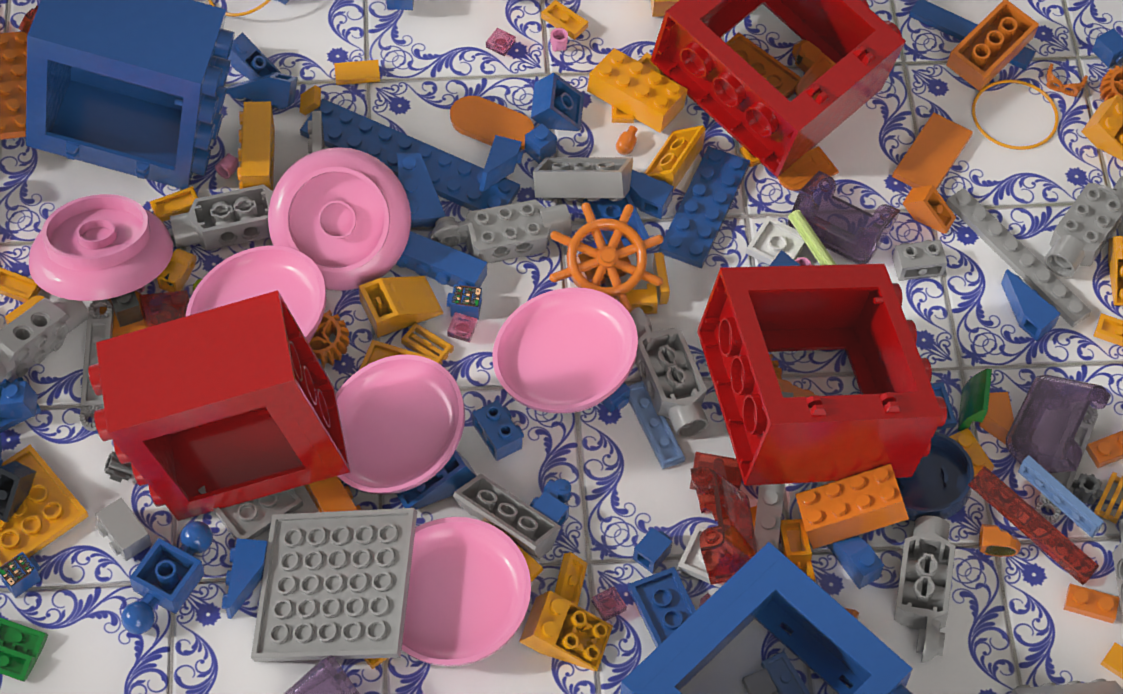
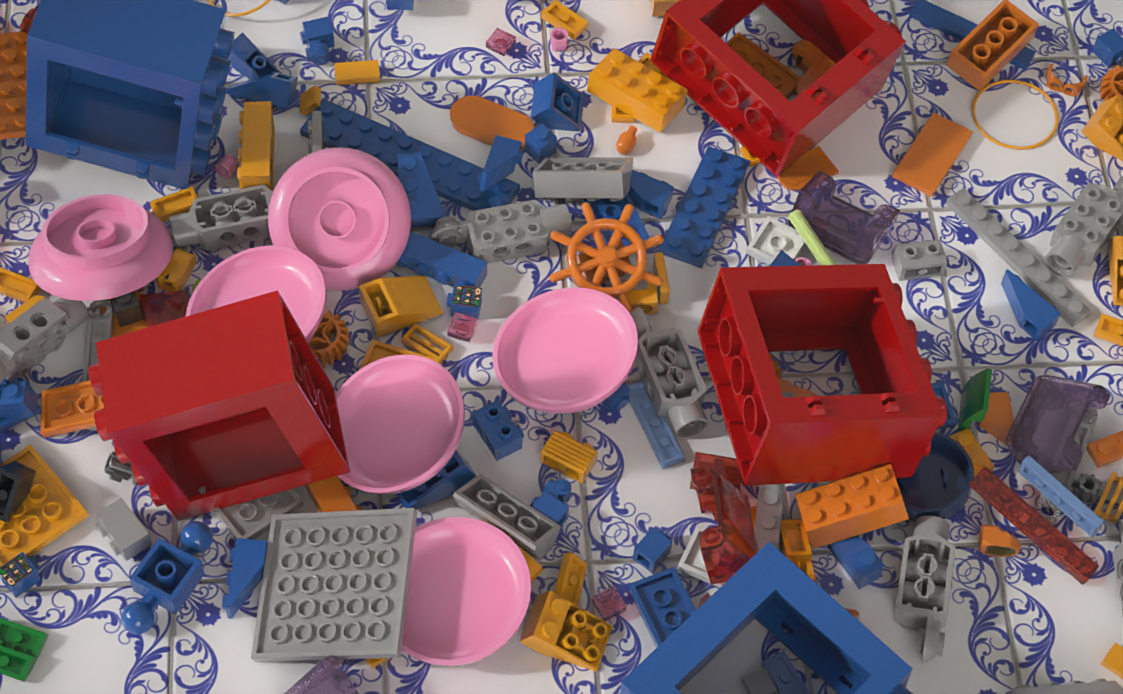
(69, 408): none -> orange tile
(319, 38): none -> blue brick
(568, 456): none -> light orange brick
(677, 155): light orange slope -> none
(929, 208): orange slope -> none
(1091, 603): orange plate -> none

